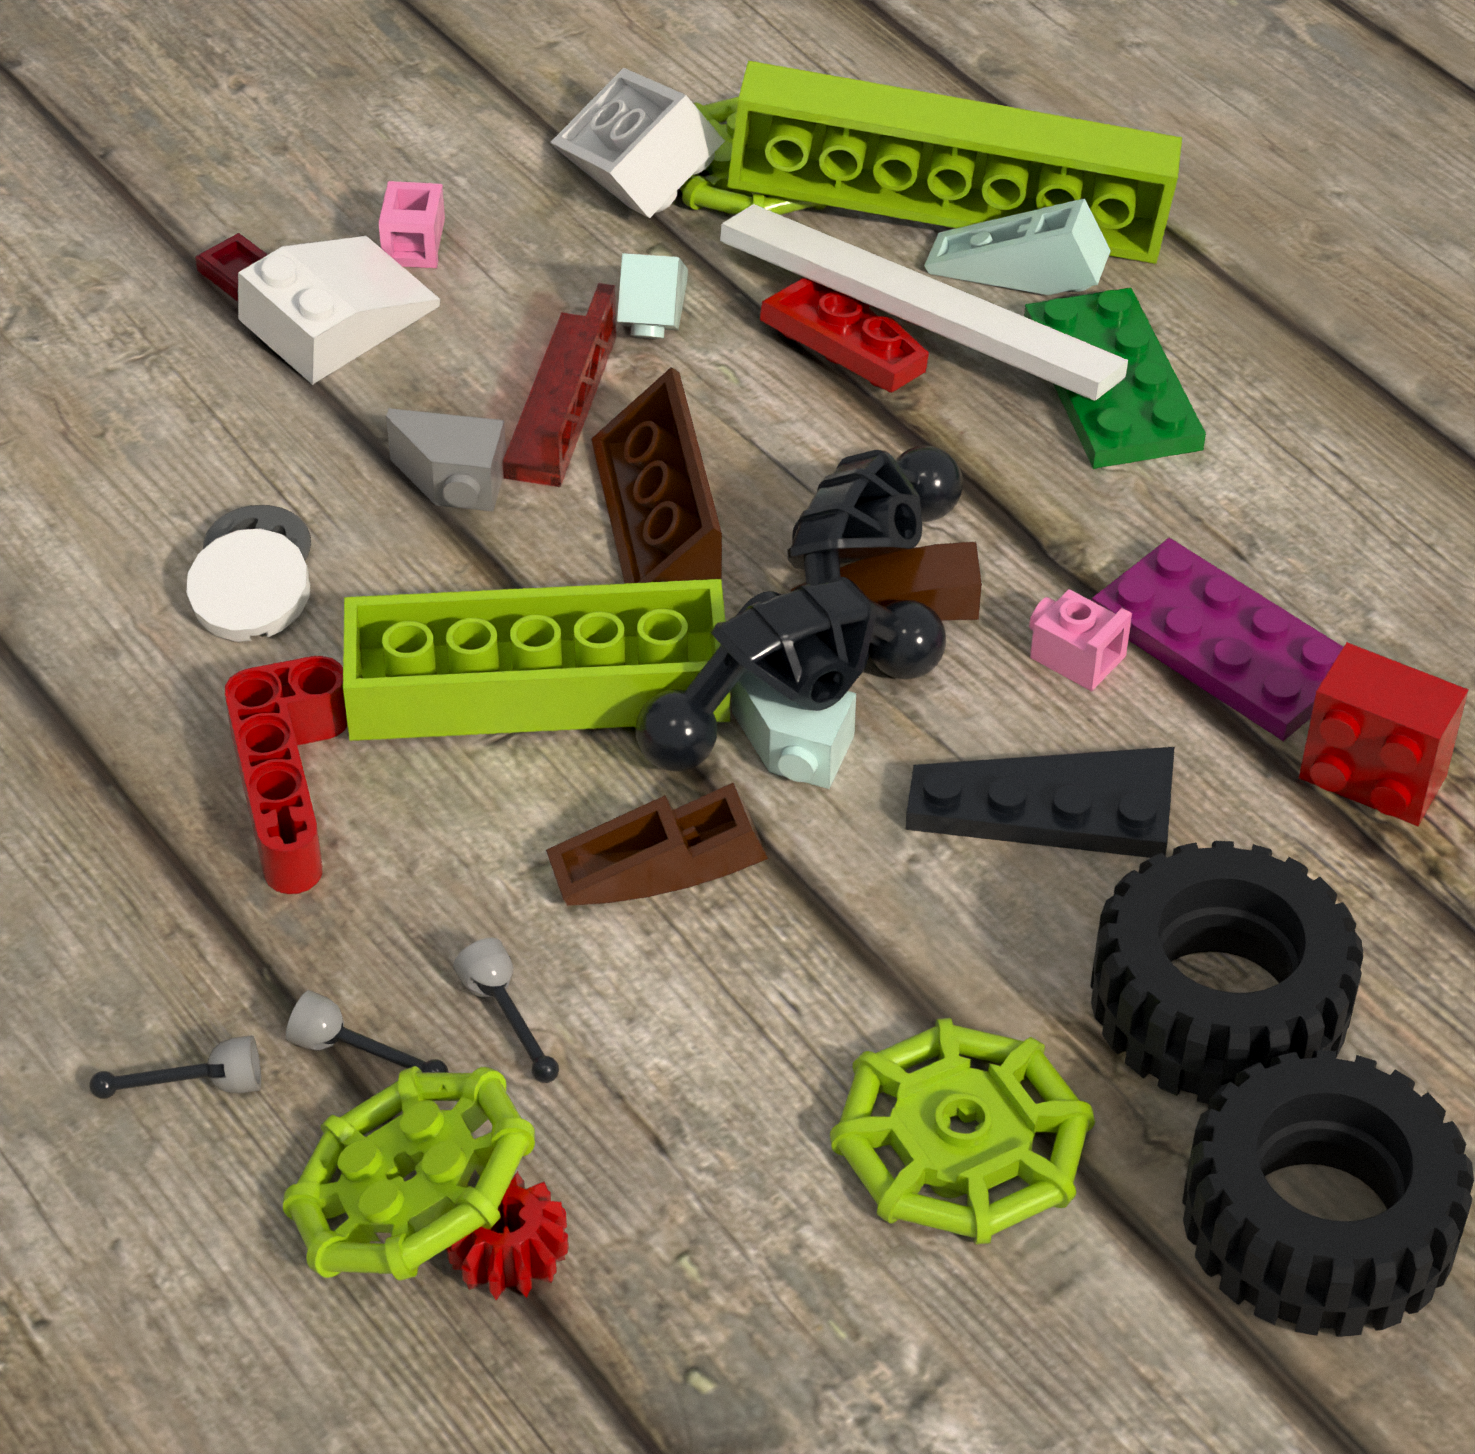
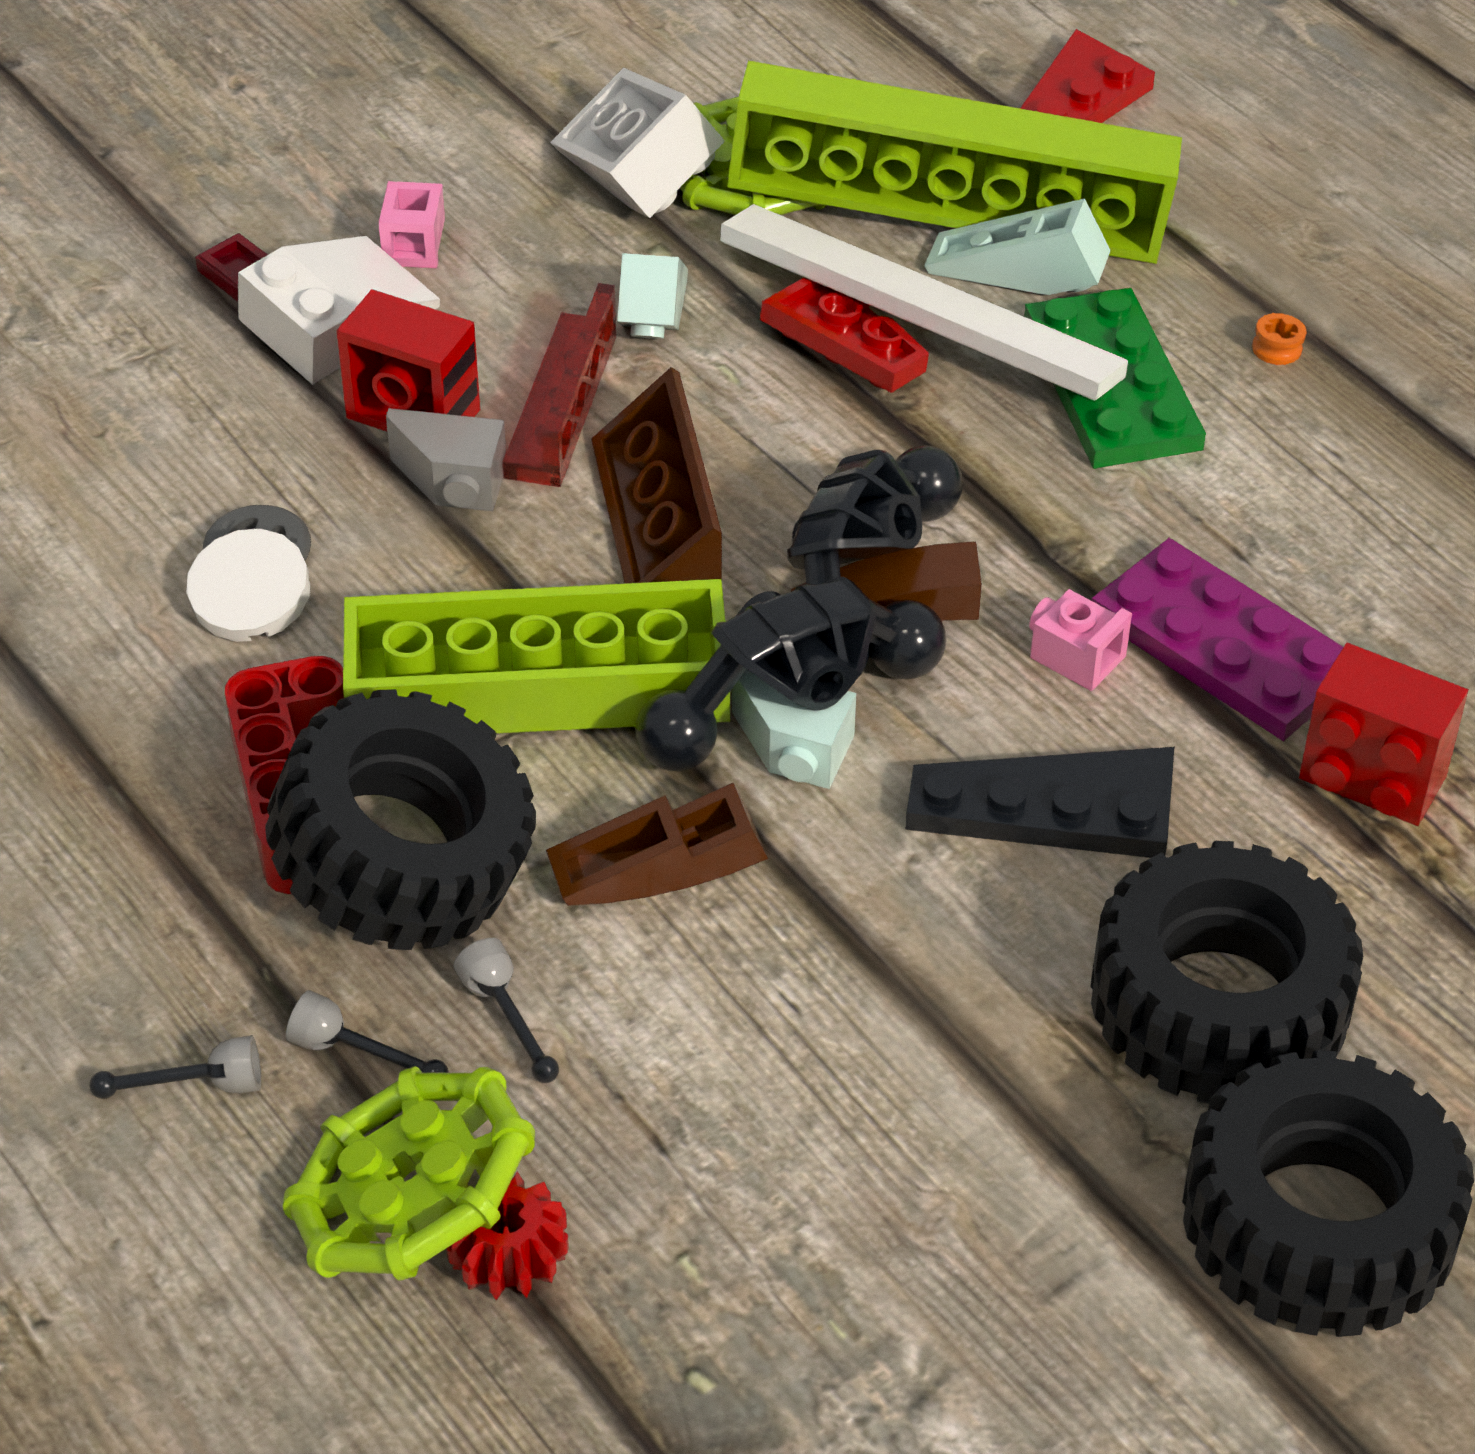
(369, 876): none -> black tyre
(406, 360): none -> red brick
(959, 1161): lime plate -> none
(1089, 81): none -> red wing
(1279, 338): none -> orange bush

